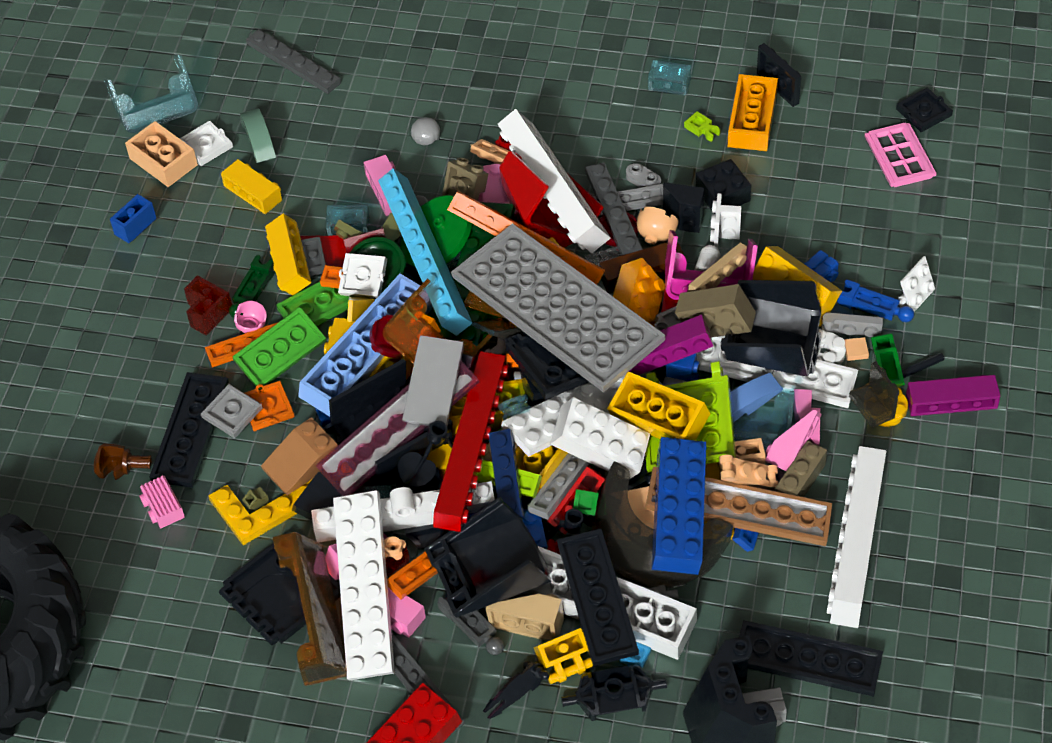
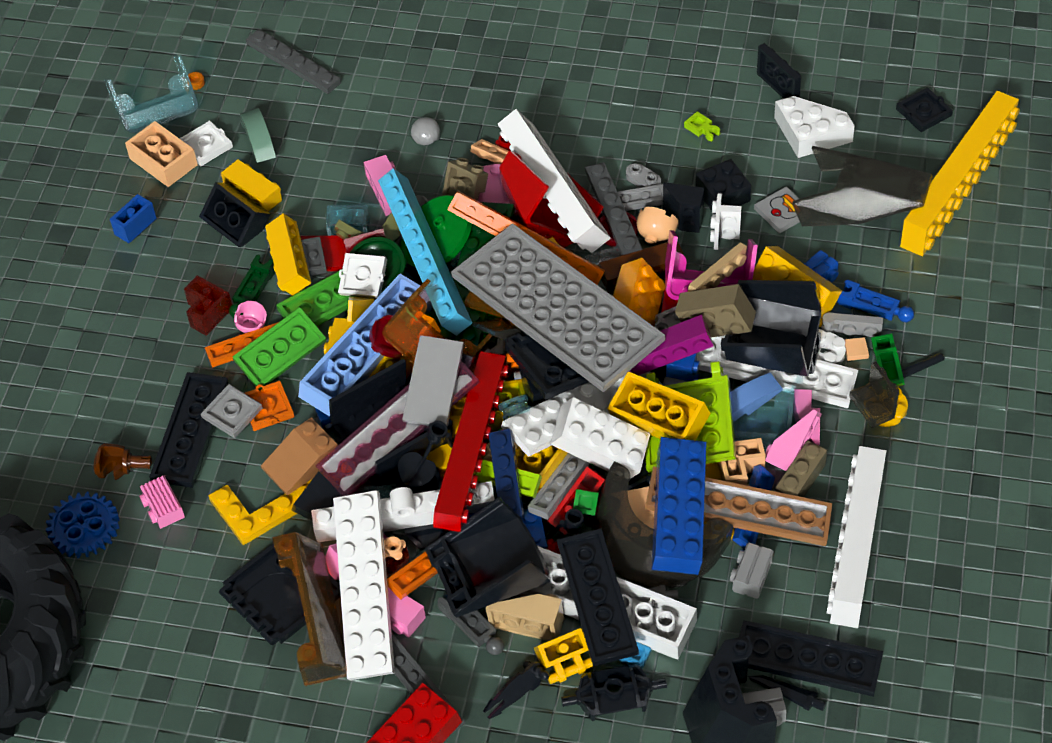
(83, 524): none -> blue gear
(197, 80): none -> orange tile
(234, 214): none -> black slope
(256, 499): olive piece -> none
(330, 277): orange plate -> none
(669, 77): clear light blue brick -> none
(707, 257): white head -> none
(748, 472): light nougat plate -> none
(752, 112): light orange brick -> none
(752, 570): none -> light grey brick
(778, 209): none -> light grey tile
(793, 693): none -> black bar
(812, 124): none -> white brick
(863, 192): none -> clear smoke windscreen
(912, 142): bright pink piece -> none
(916, 285): white hinge -> none
(952, 395): magenta brick -> none
(960, 173): none -> yellow brick

